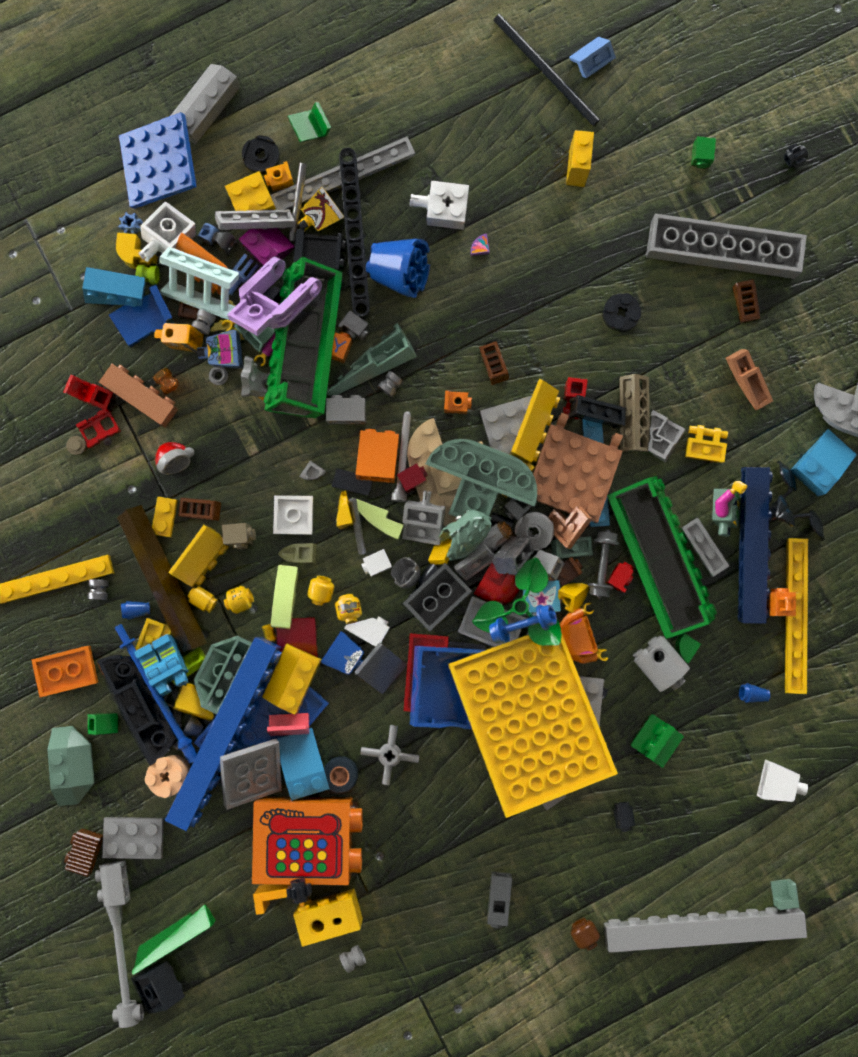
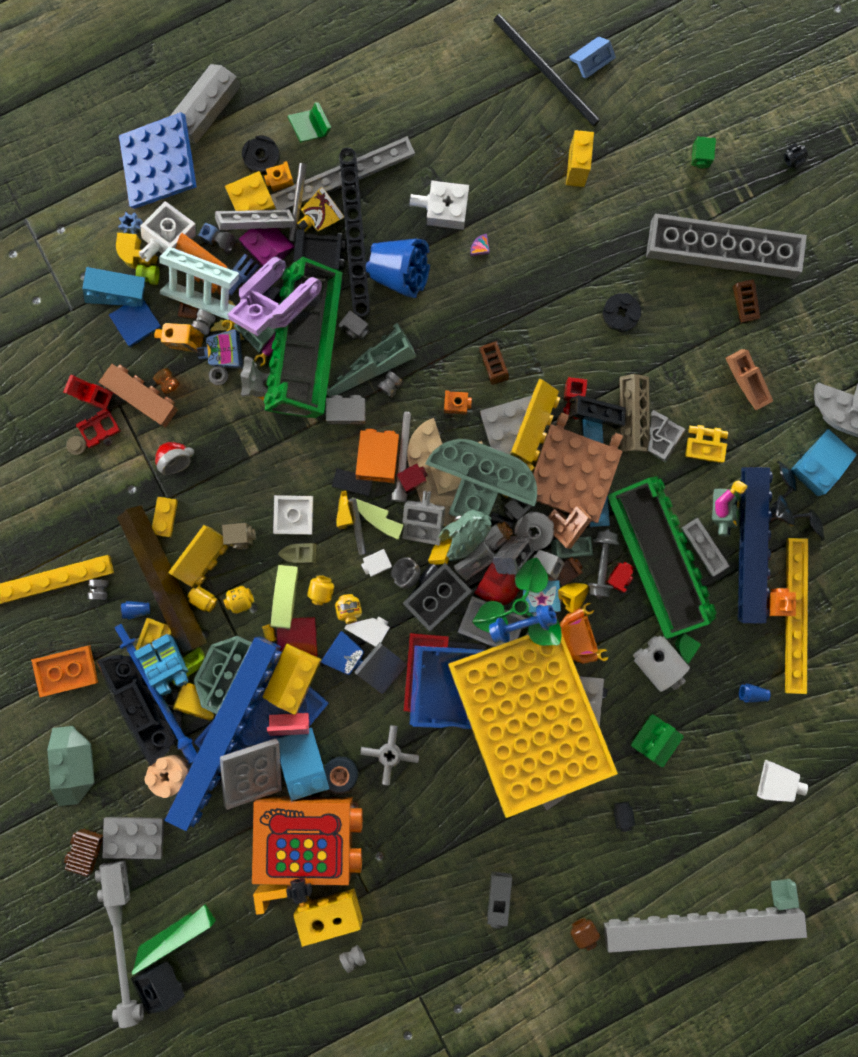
(102, 723): green brick -> none
(156, 309): blue panel -> none
(192, 728): flat silver bar -> none
(212, 509): reddish brown slope -> none
(312, 472): light grey tile -> none
(341, 346): orange brick -> none

